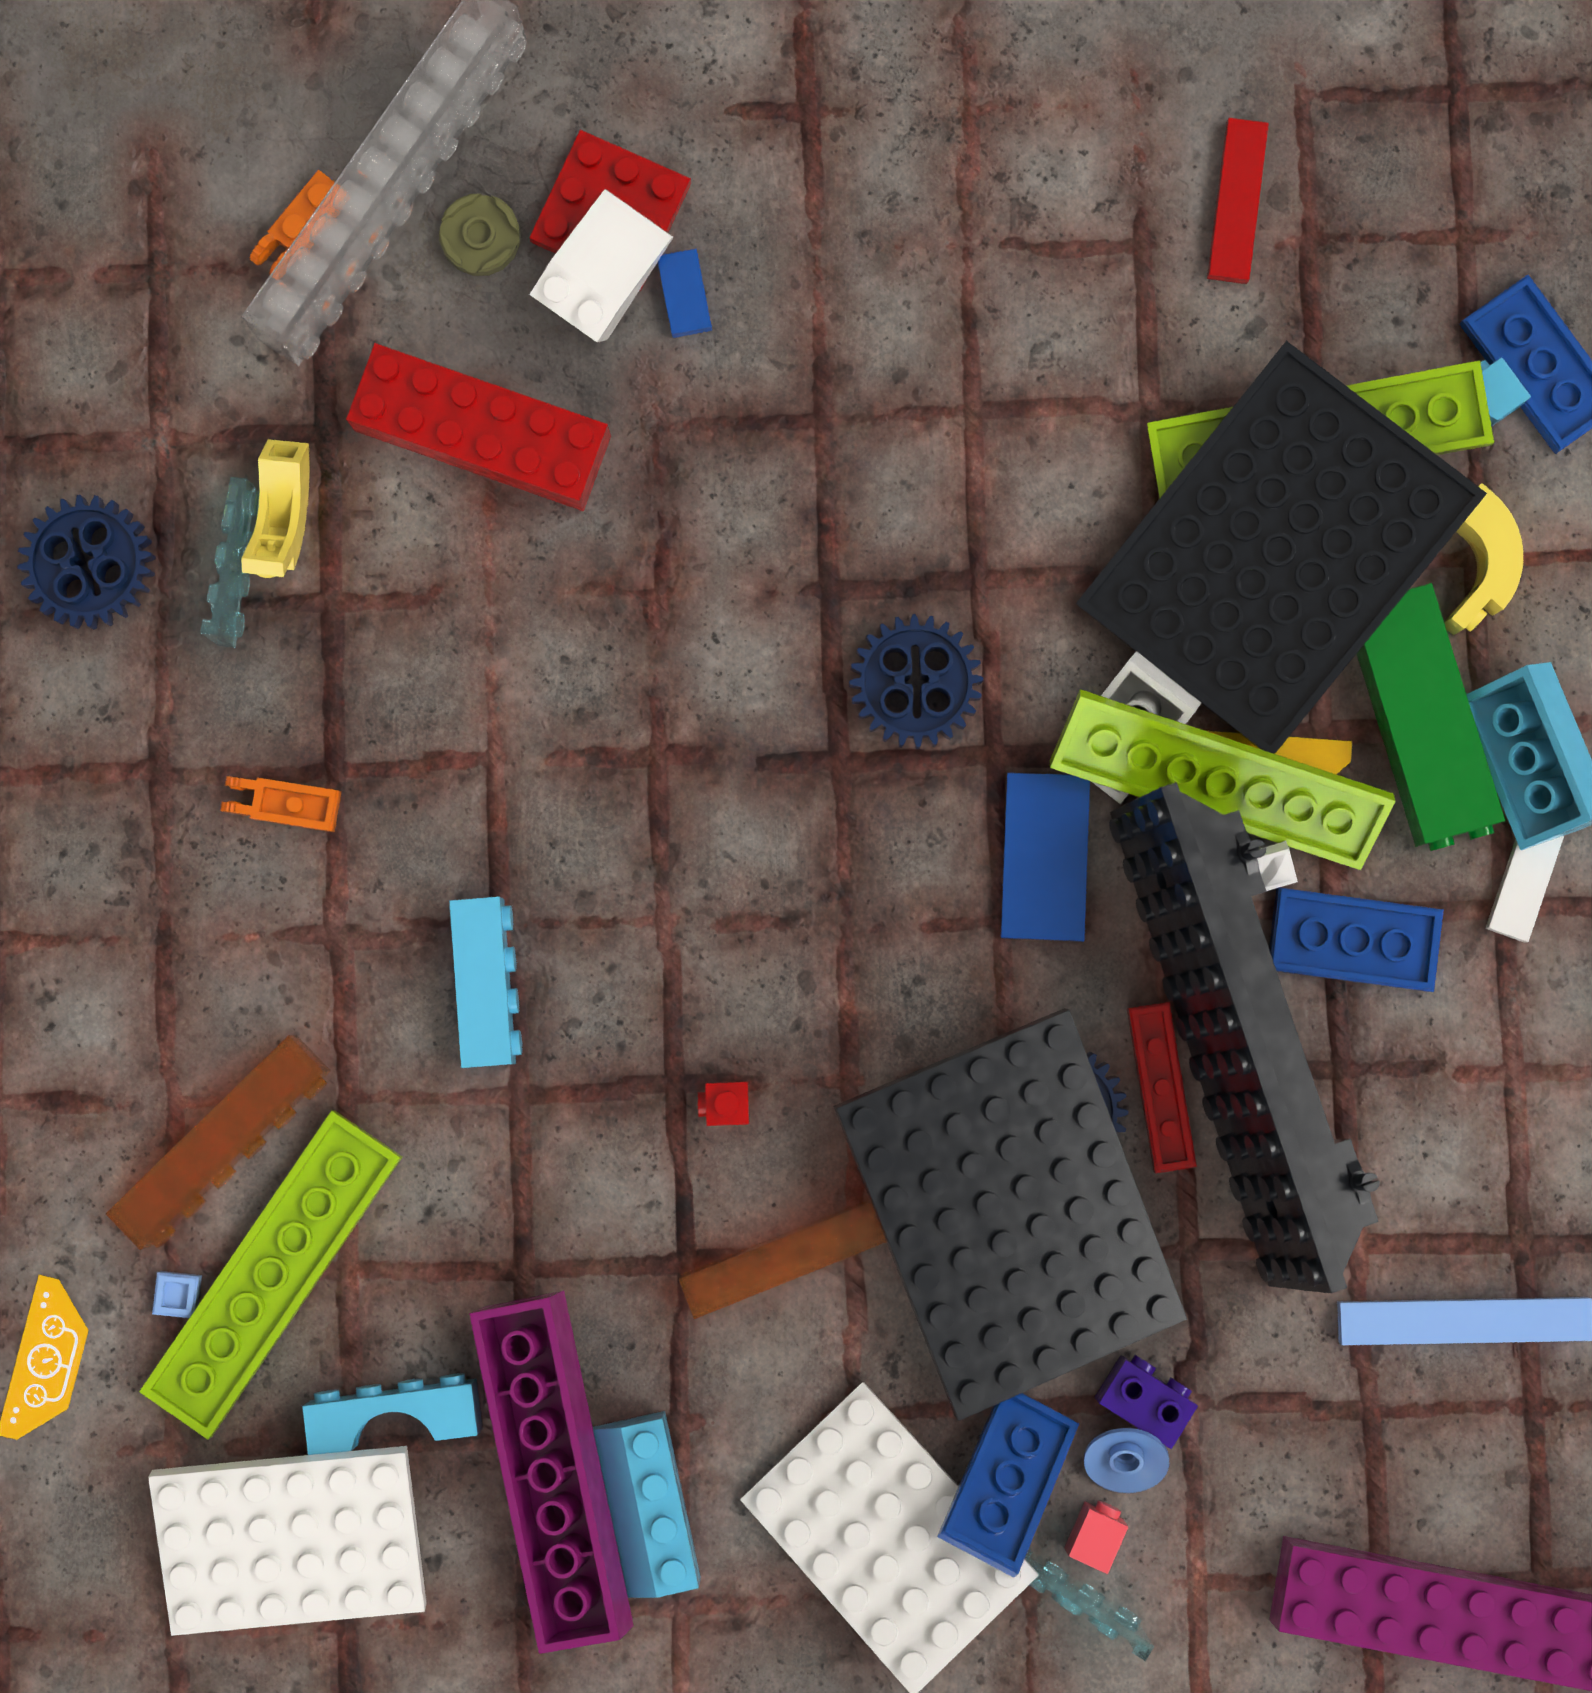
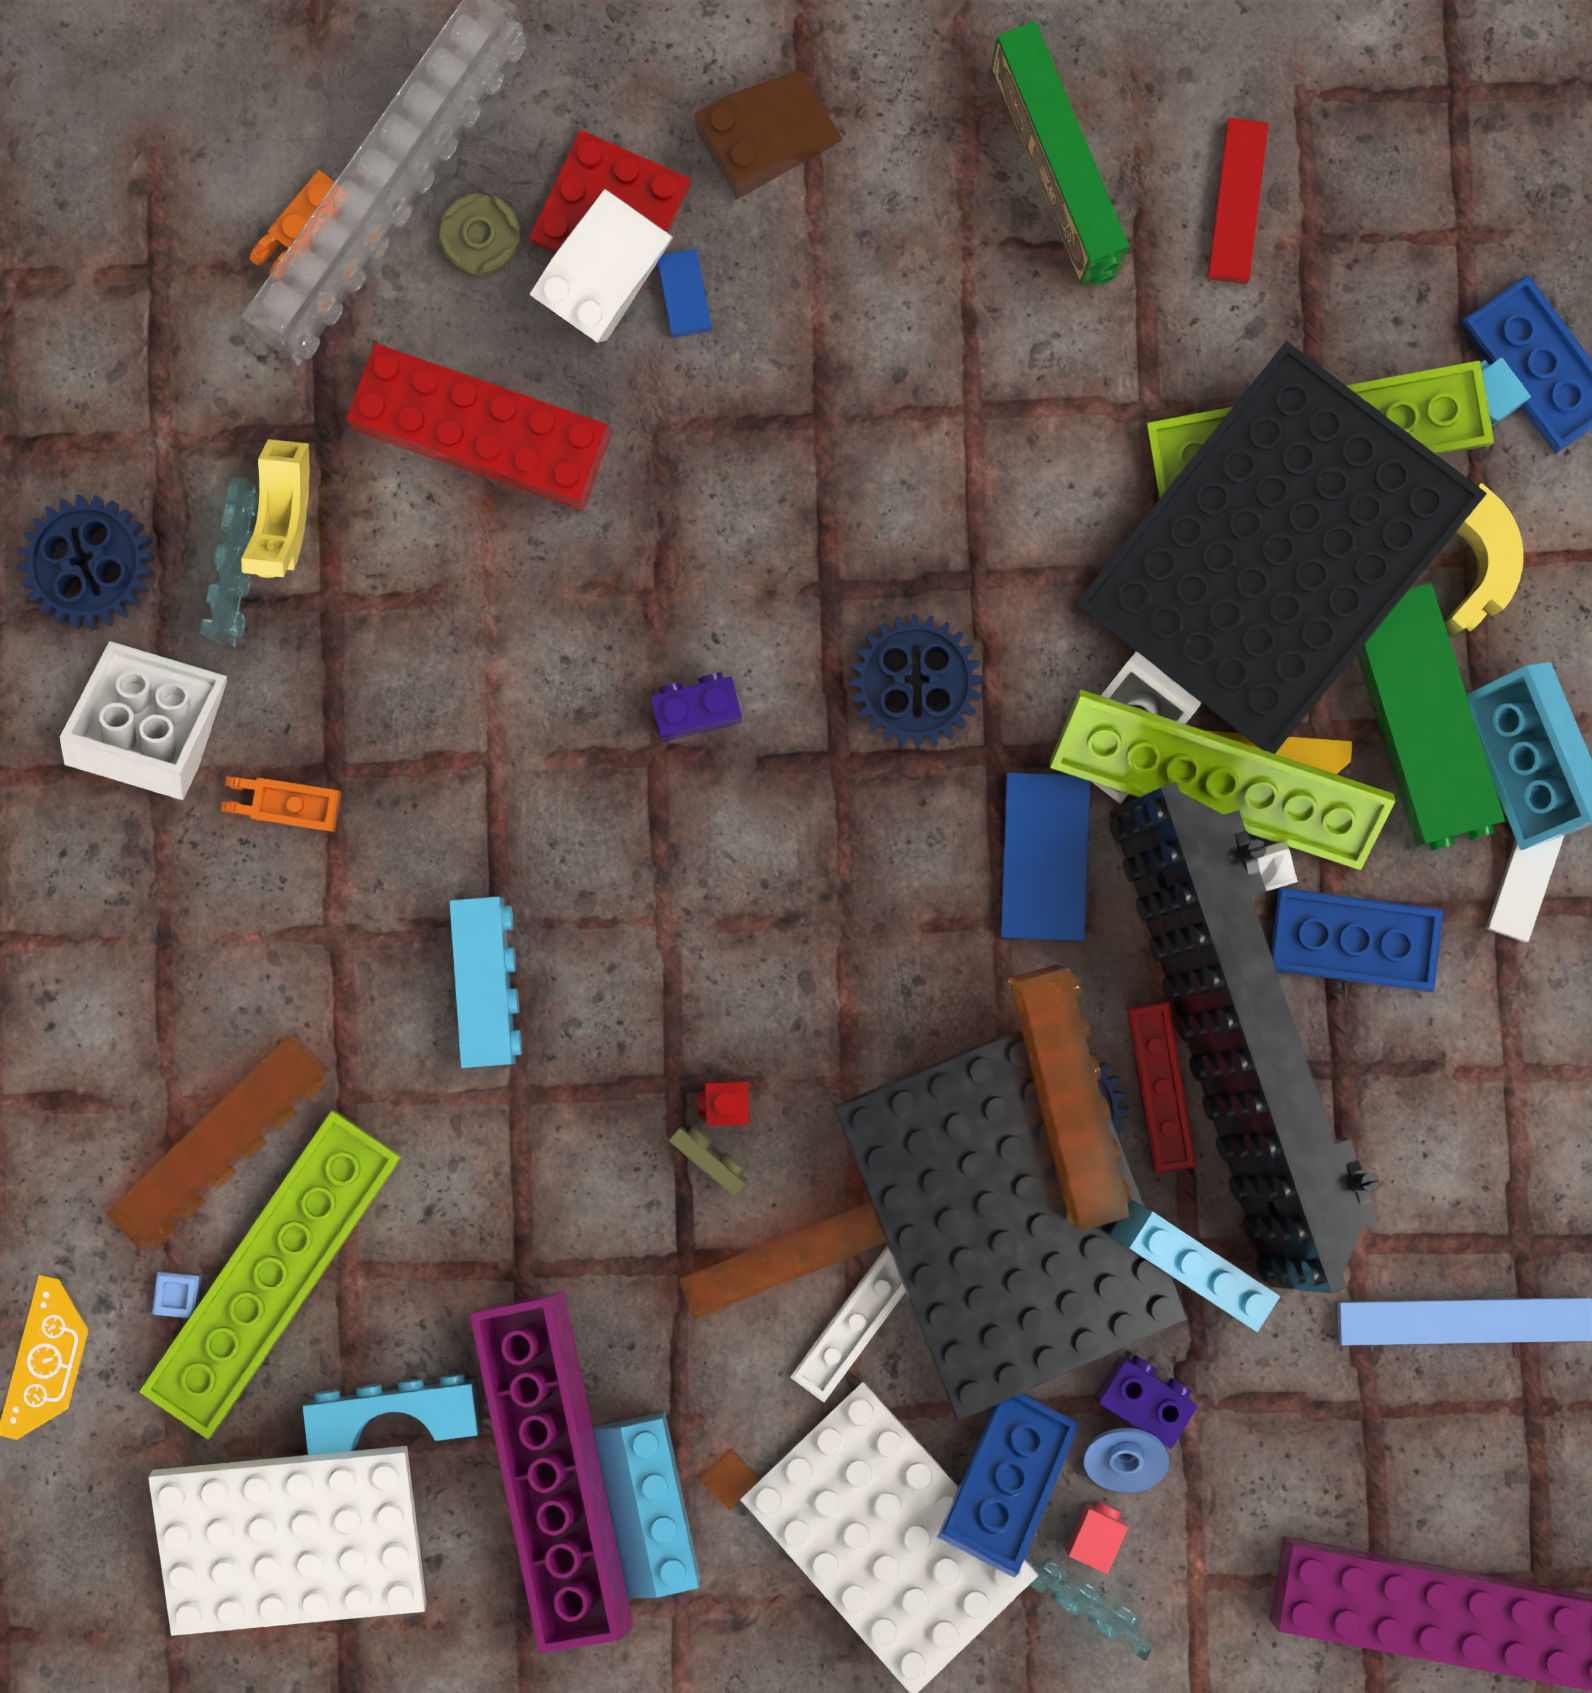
(143, 720): none -> white slope
(696, 708): none -> dark purple brick
(723, 1170): none -> olive plate
(730, 1478): none -> clear orange tile
(765, 131): none -> reddish brown slope
(851, 1328): none -> white tile
(1059, 154): none -> green brick
(1070, 1096): none -> clear orange brick
(1195, 1265): none -> medium azure arch

